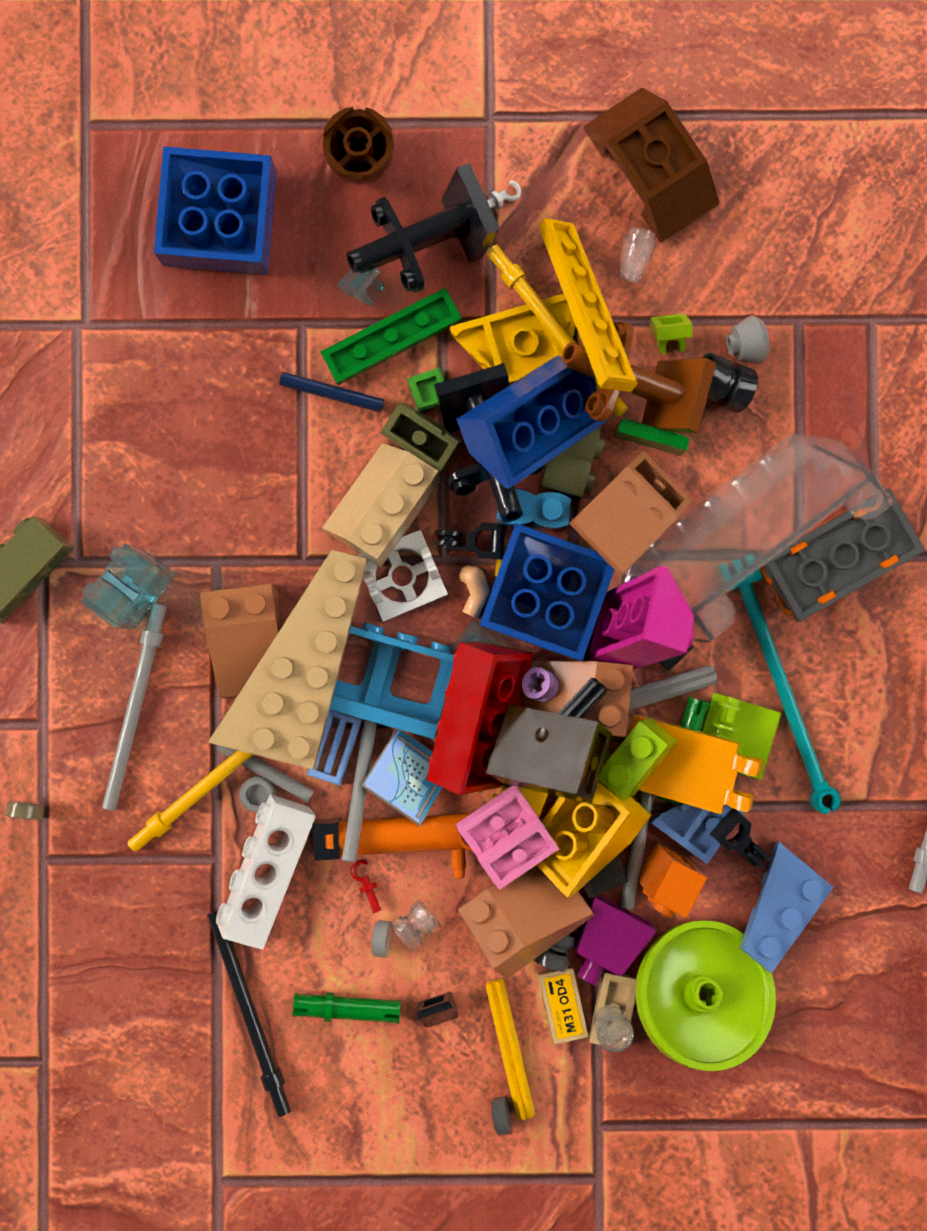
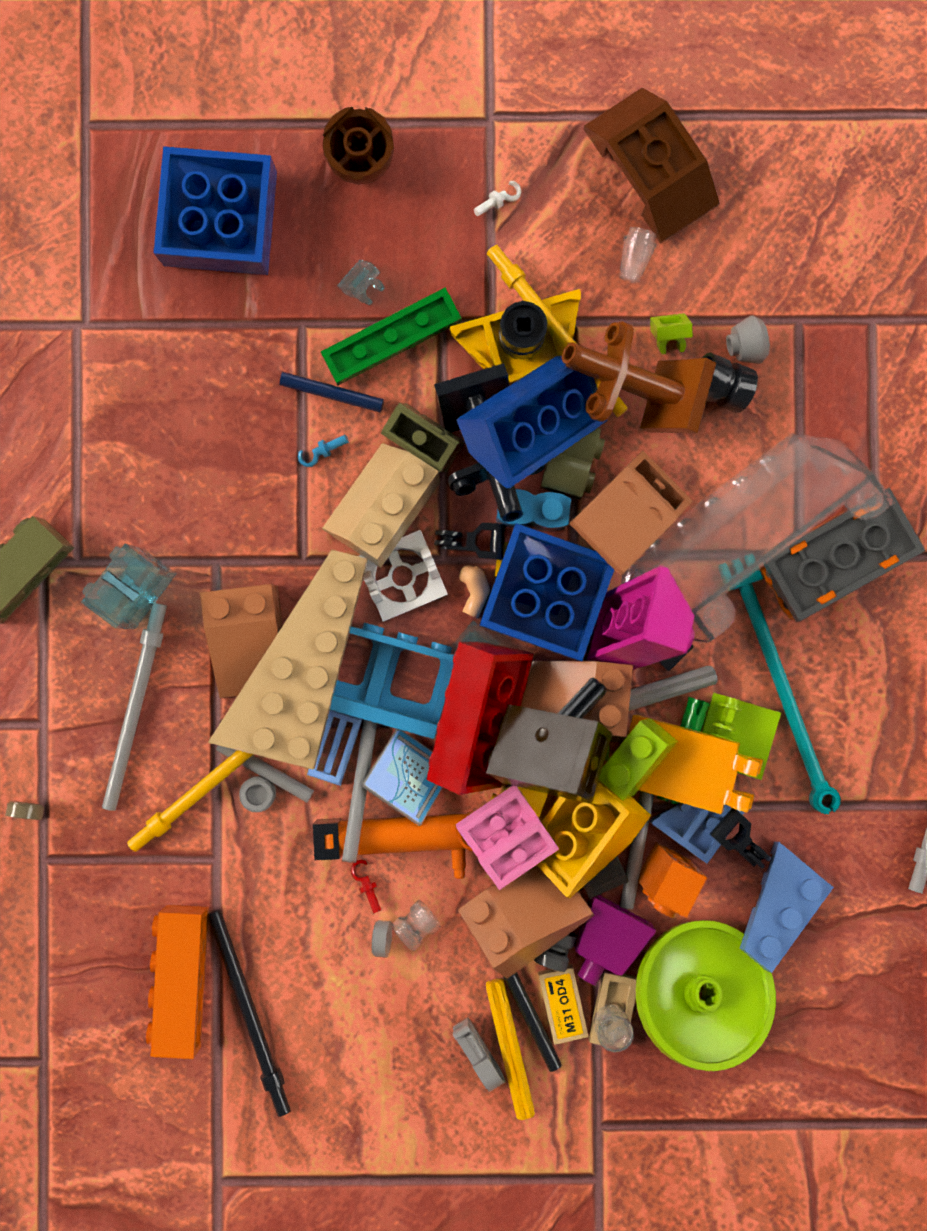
(178, 981): none -> orange brick
(254, 924): white brick -> none
(323, 449): none -> dark azure hand
(347, 1008): green pin -> none
(423, 389): bright green tile -> none
(437, 1010): slope -> none
(464, 217): black piece -> none
(478, 1054): none -> light grey piece
(502, 1116): dark grey tile -> none
(522, 330): none -> black wheel
(533, 1022): none -> black piece
(549, 686): lavender bush -> none
(587, 306): yellow tile -> none
(651, 437): green tile -> none

